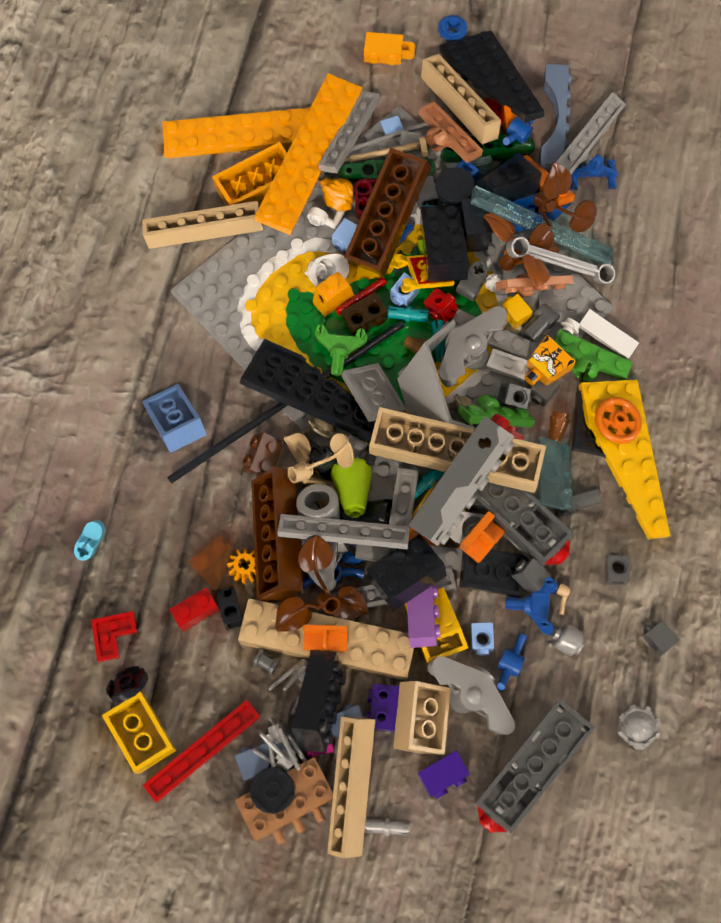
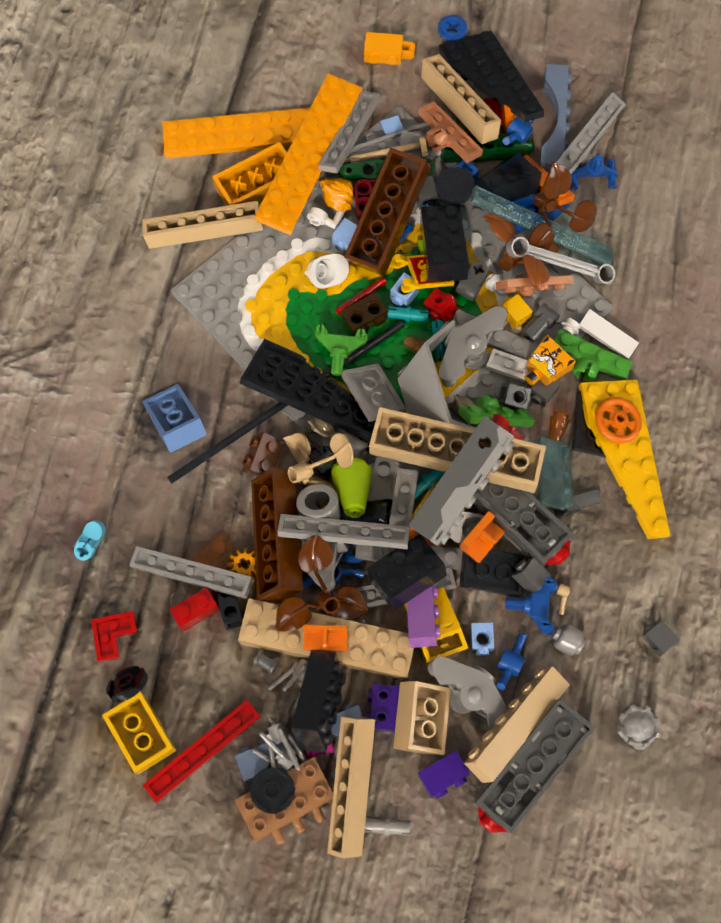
(191, 572): none -> light grey plate
(333, 292): light orange torso -> none
(476, 228): black brick -> none
(484, 164): clear light blue plate -> none
(516, 724): none -> tan brick
(613, 577): dark grey brick -> none

